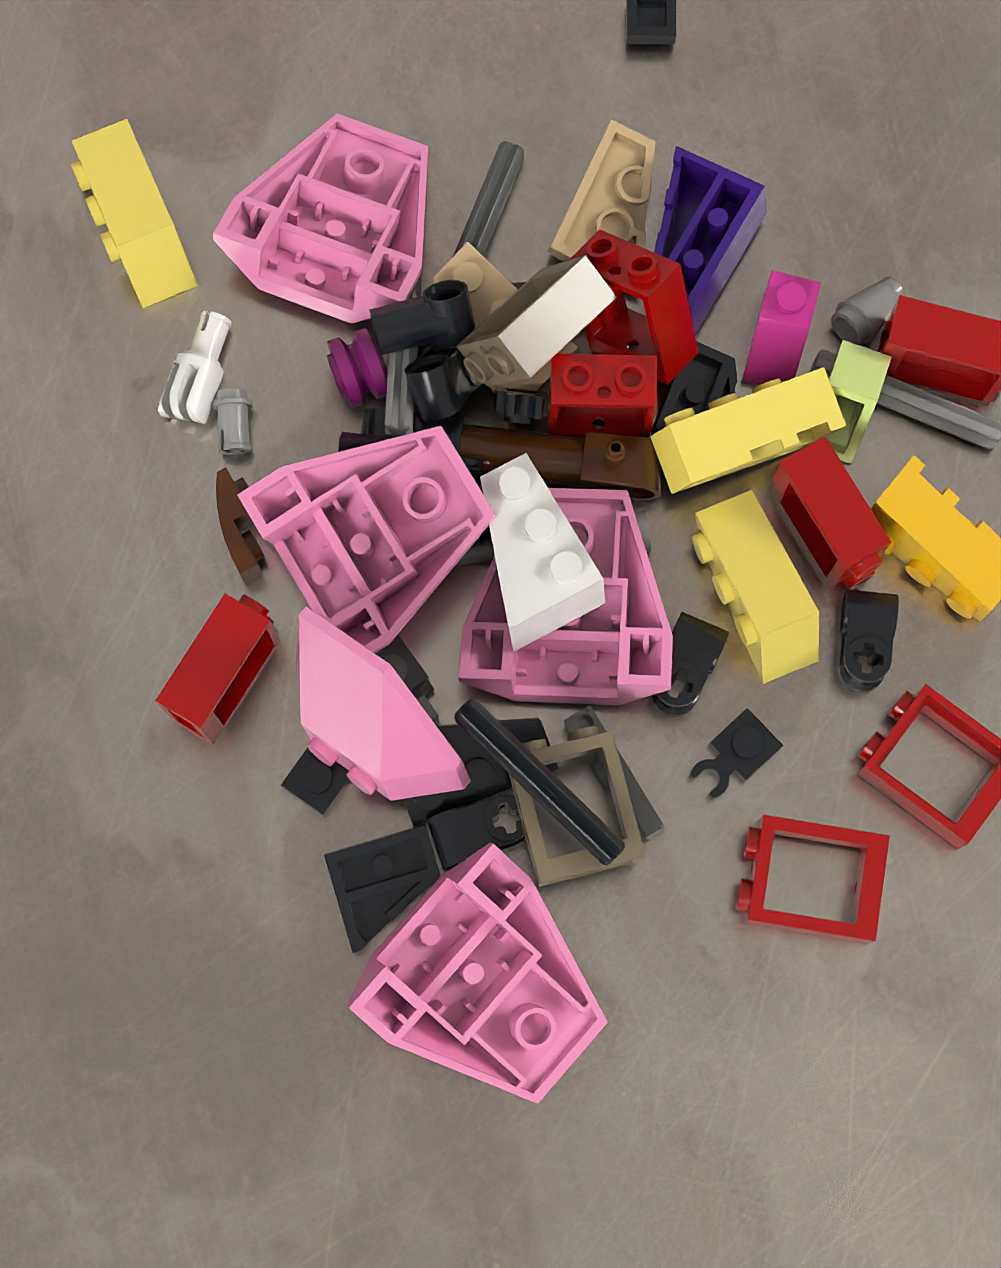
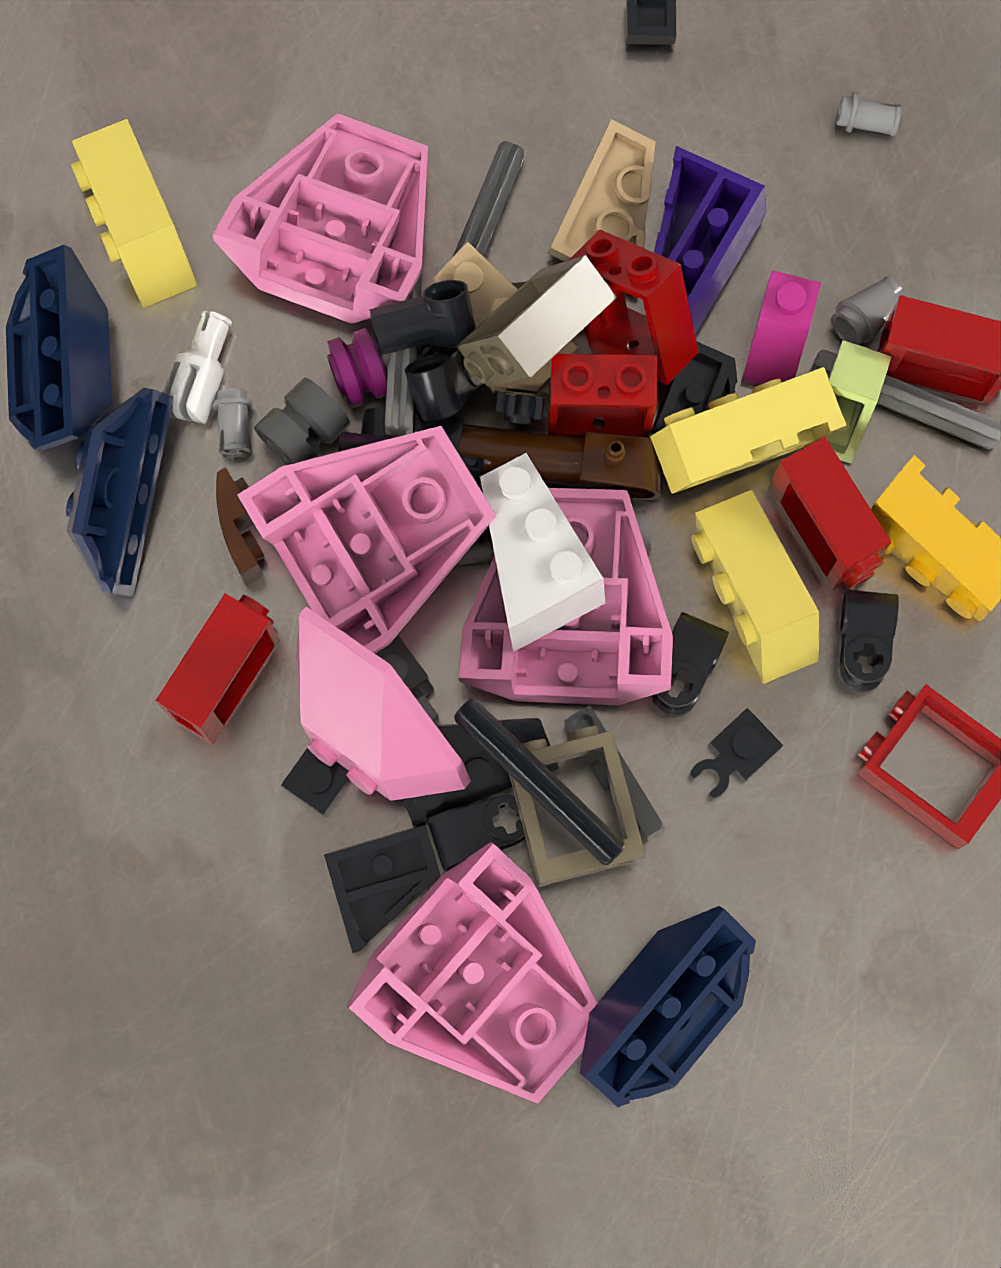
(57, 351): none -> dark blue wedge
(117, 488): none -> dark blue wedge
(302, 424): none -> dark grey wheel
(667, 1007): none -> dark blue wedge
(867, 885): red window -> none
(868, 115): none -> light grey pin

